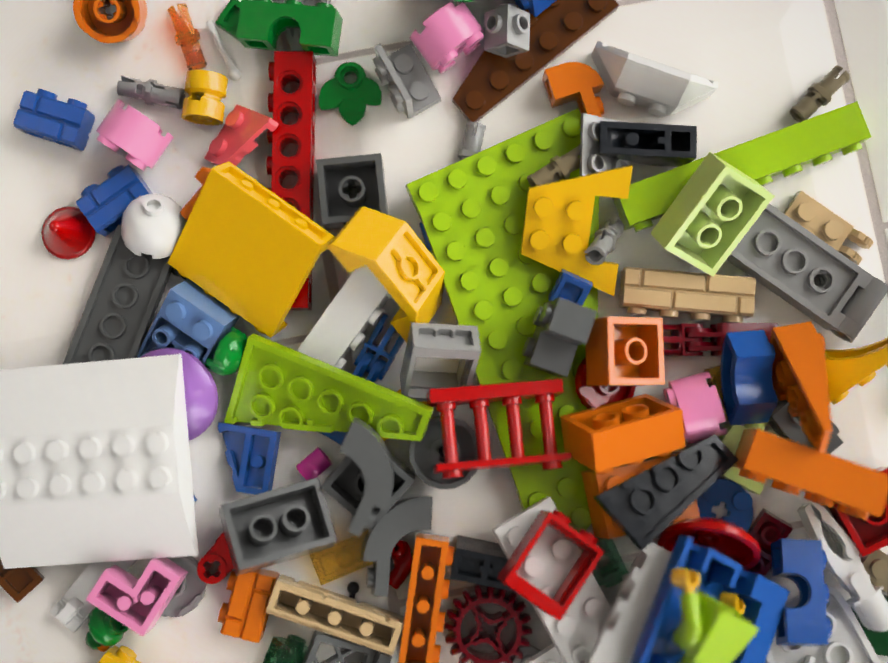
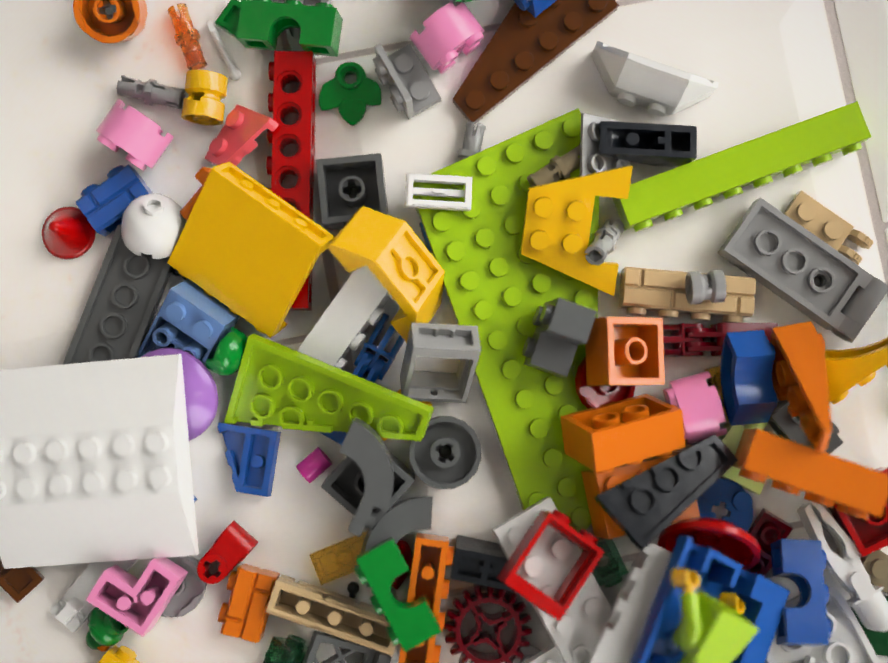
(54, 120): blue brick -> none
(277, 526): dark grey brick -> none
(408, 622): none -> green arch
(439, 179): none -> white tile
(506, 30): light grey brick -> none
(511, 397): red fence -> none
(570, 288): blue tile -> none
(574, 82): orange brick -> none
(705, 287): none -> light grey wheel
(711, 214): yellowish green brick -> none
(819, 94): dark tan pin -> none

